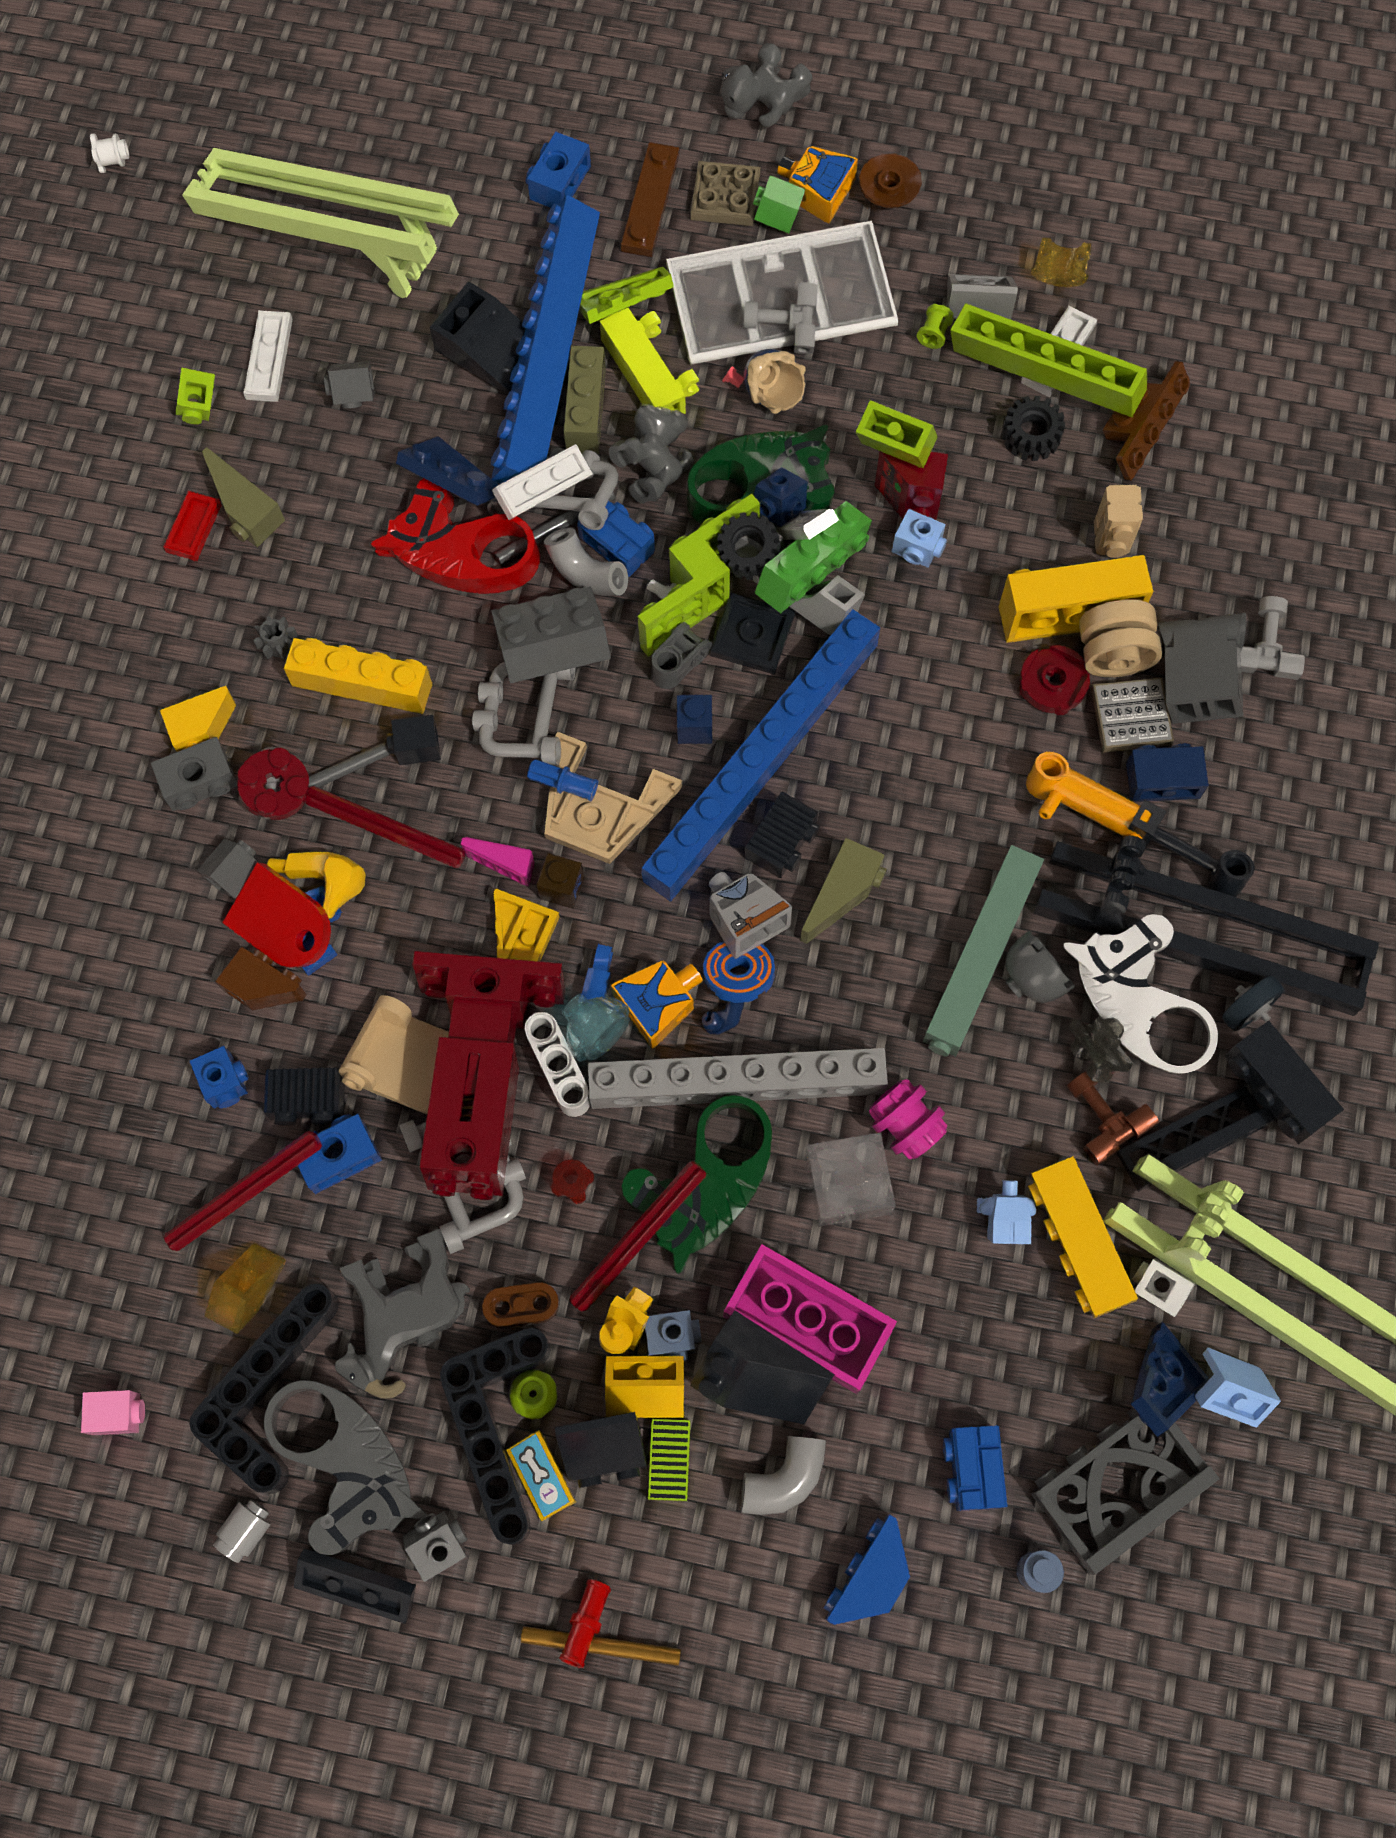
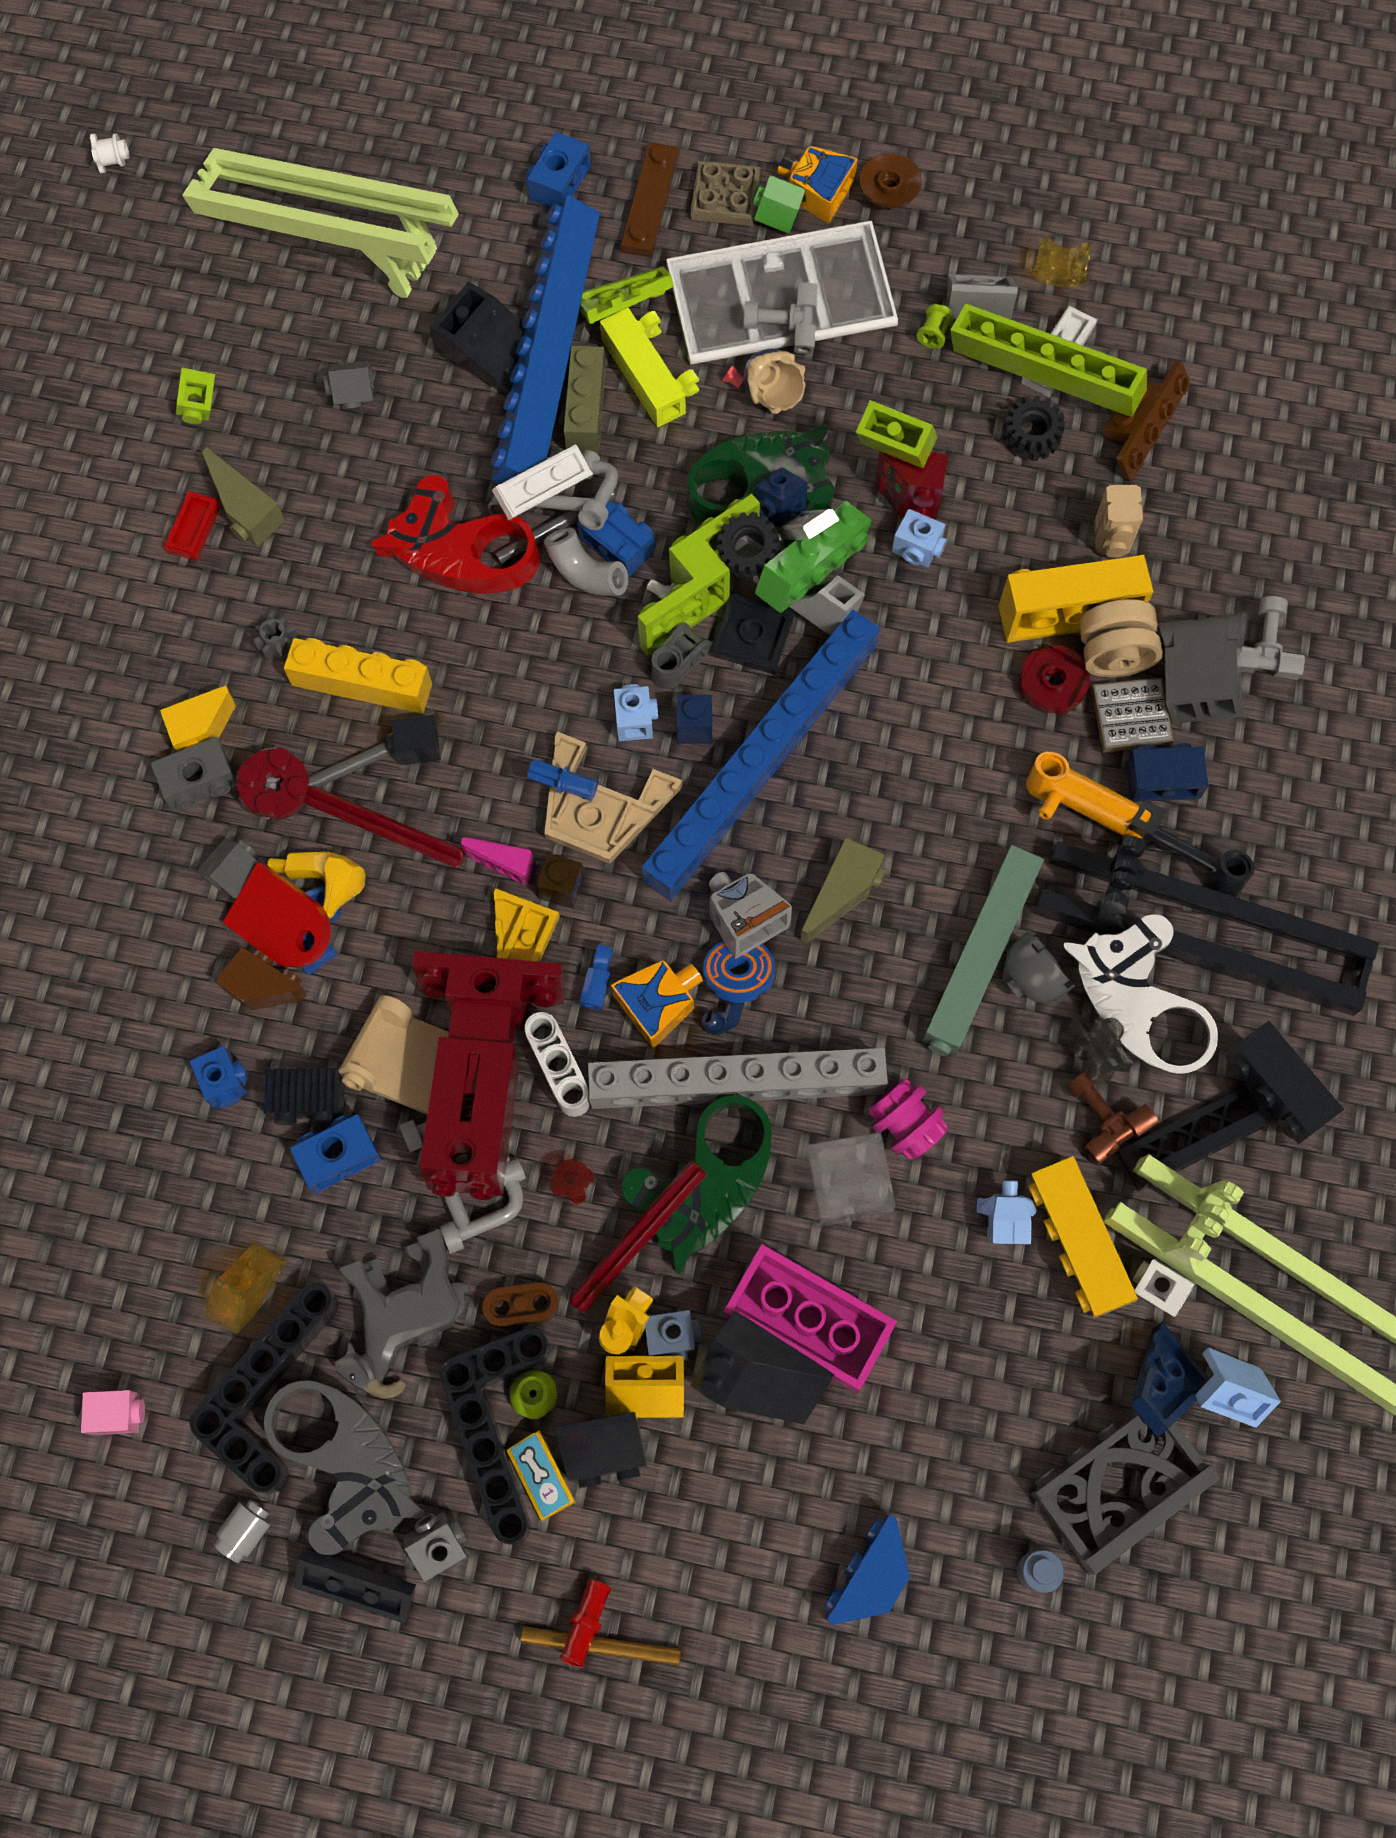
(243, 1191): dark red axle -> none
(268, 356): white tile -> none
(448, 469): dark blue wing -> none
(487, 720): light grey bar -> none
(551, 634): dark grey piece -> none
(594, 1025): clear light blue piece -> none
(634, 712): none -> light blue brick
(654, 432): dark grey animal -> none
(669, 1460): tile -> none
(744, 88): dark grey animal -> none
(782, 835): black brick -> none
(790, 1484): light grey cylinder -> none
(976, 1468): blue brick -> none
(1253, 1003): black wheel -> none

